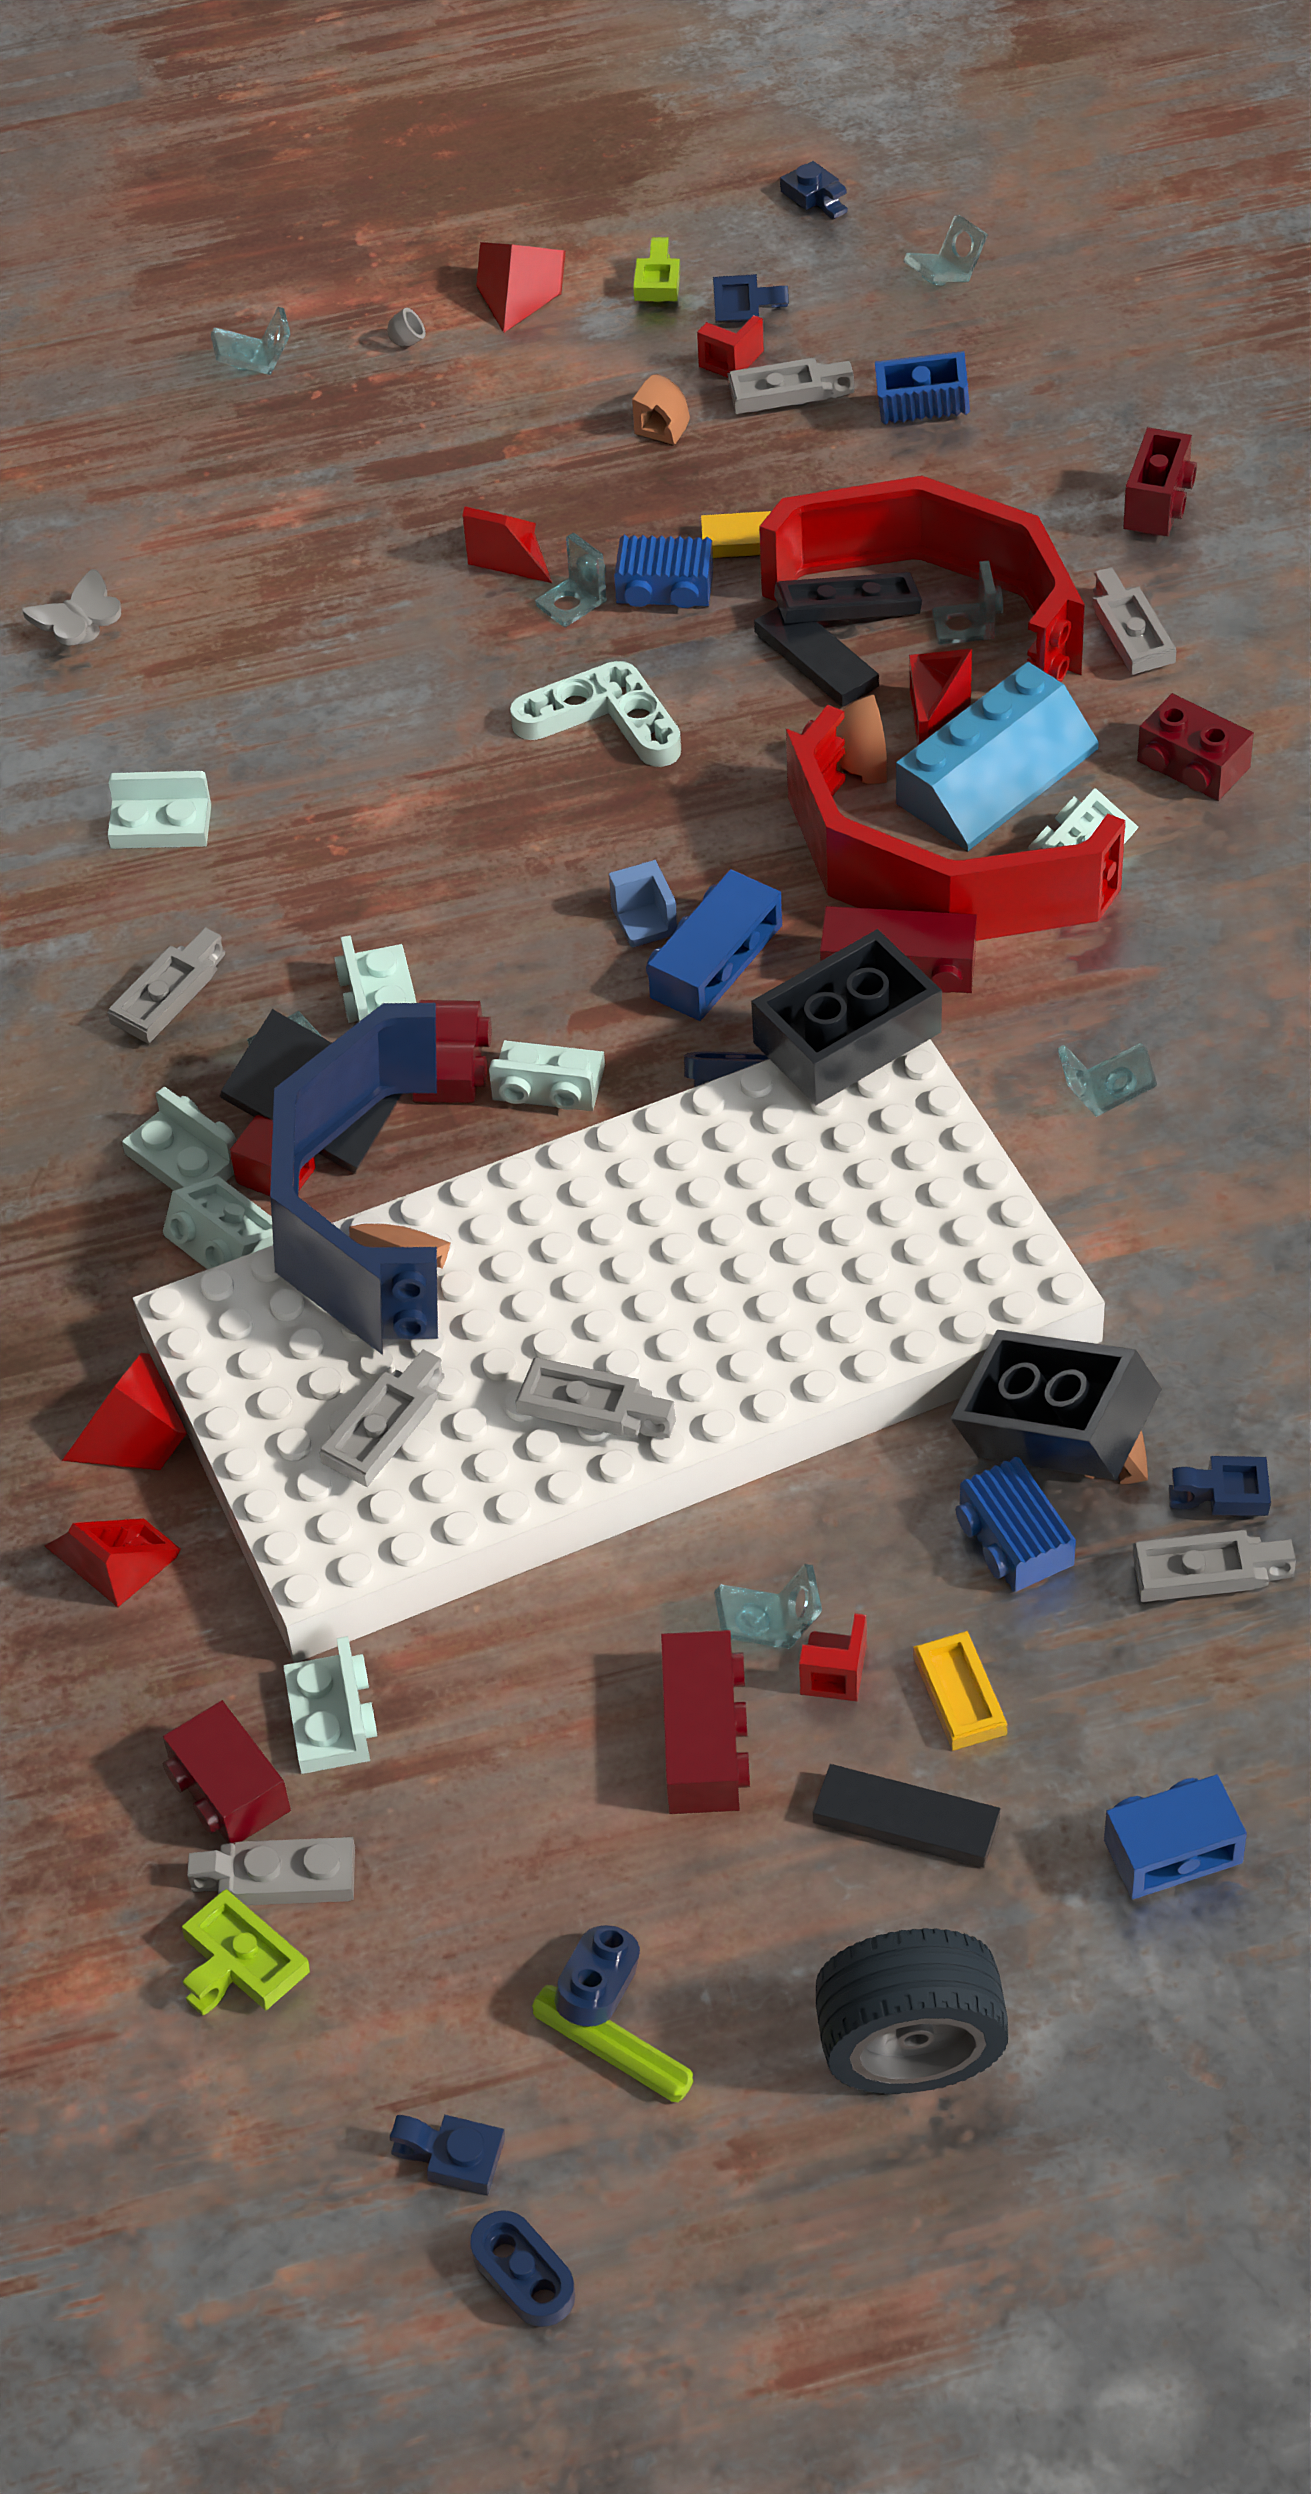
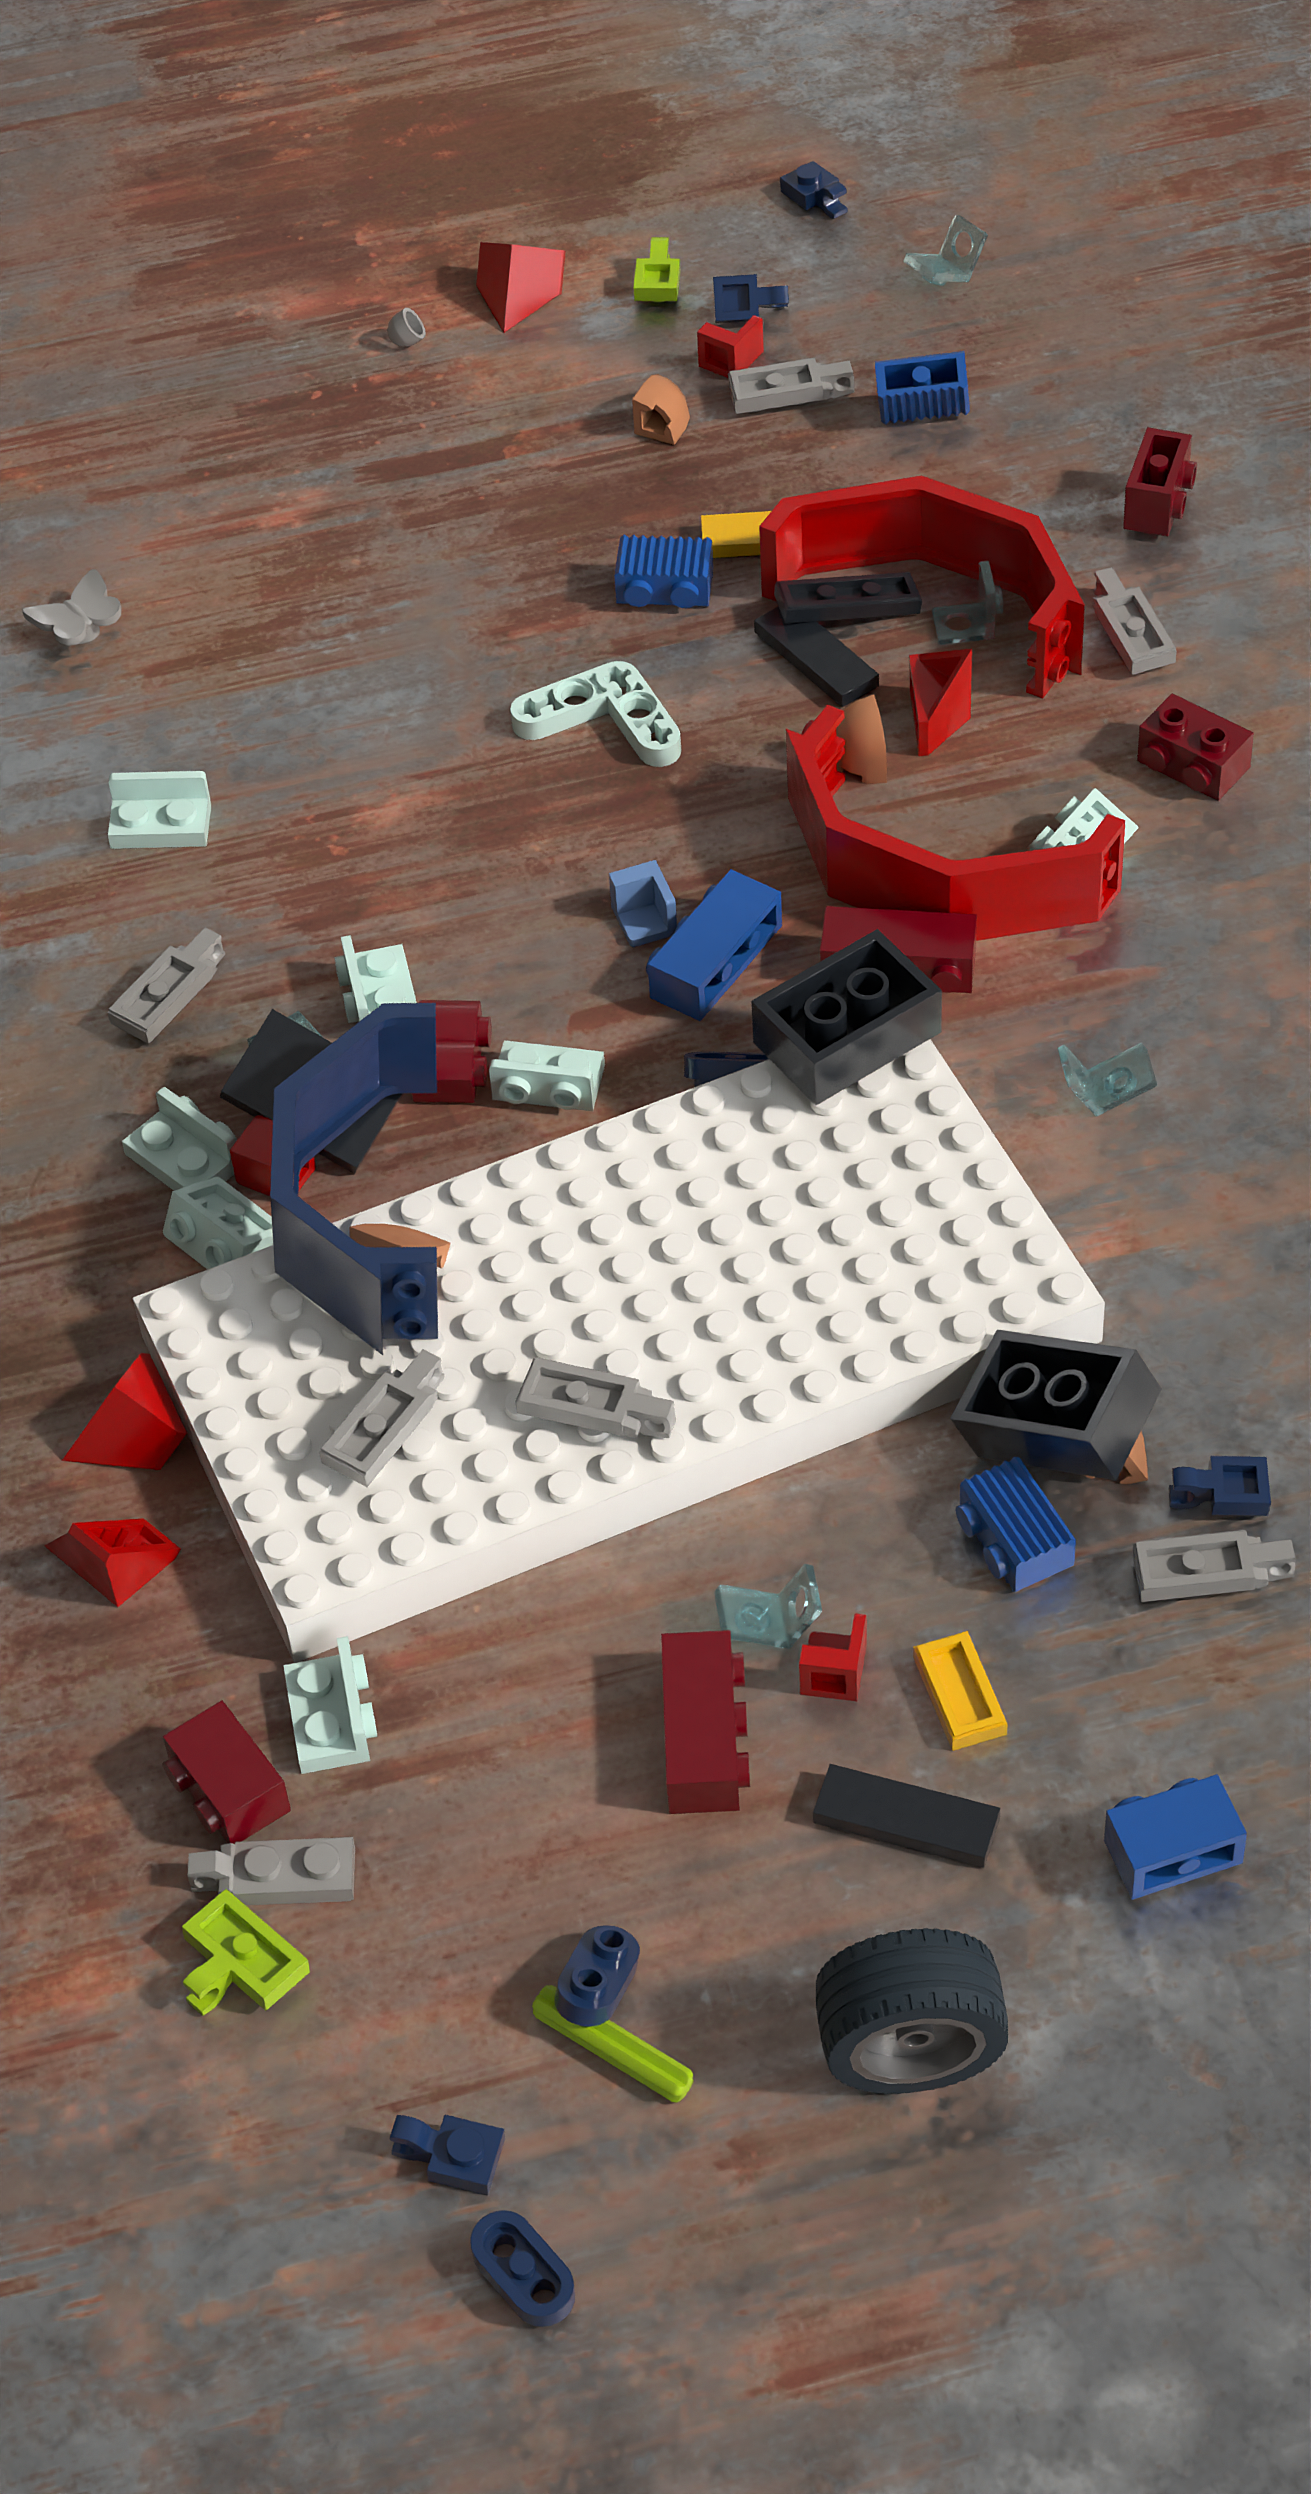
(249, 352): clear light blue bracket -> none
(503, 544): red slope -> none
(584, 582): clear light blue bracket -> none
(994, 757): dark azure slope -> none

